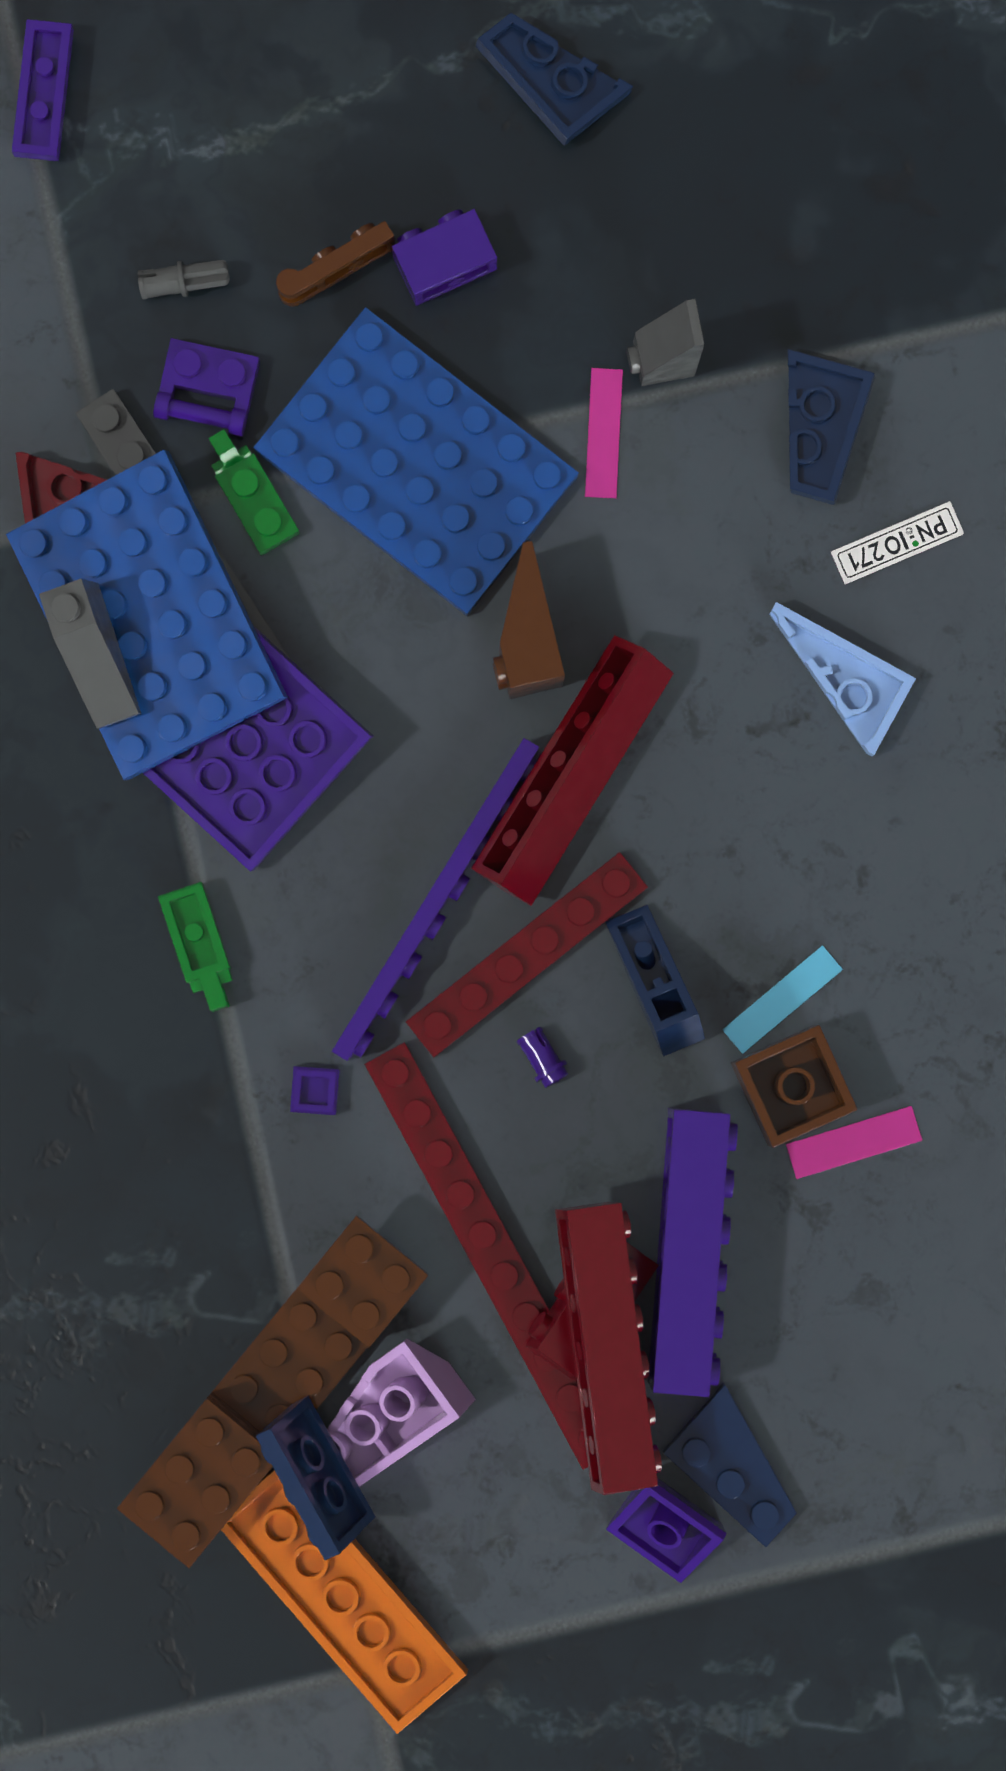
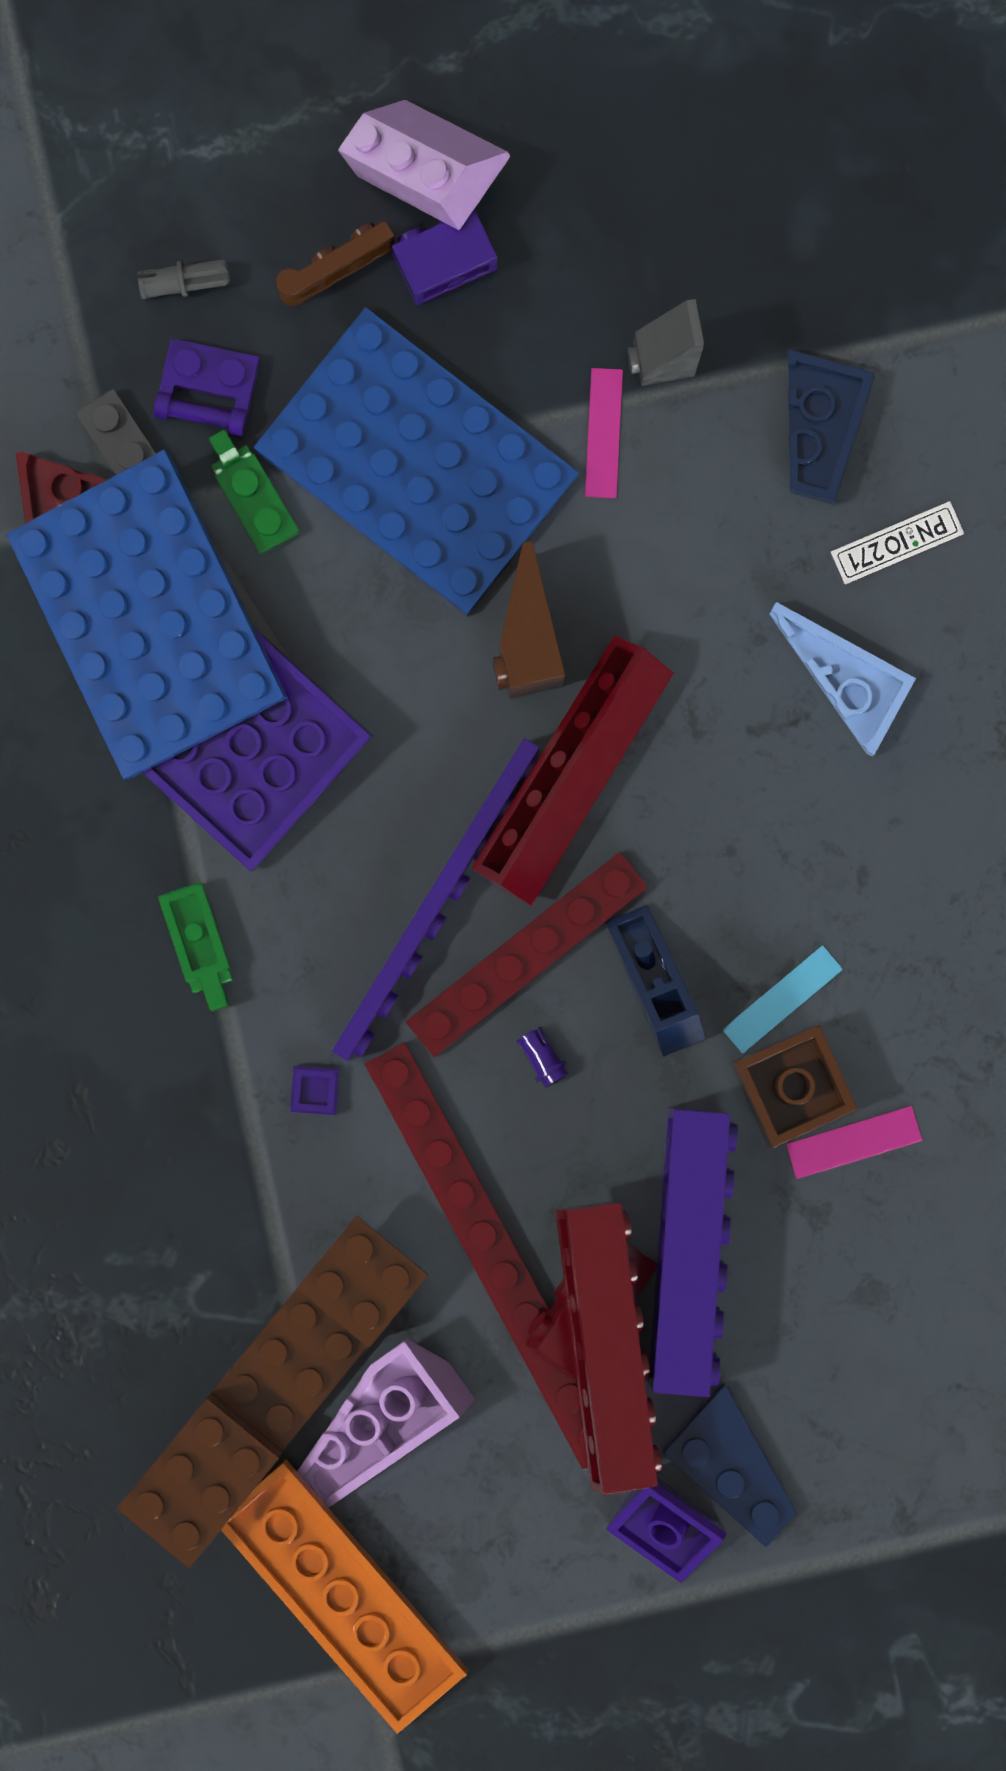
(42, 90): dark purple plate -> none
(91, 650): dark grey slope -> none
(315, 1477): dark blue plate -> none
(423, 160): none -> lavender slope
(554, 83): dark blue wing -> none

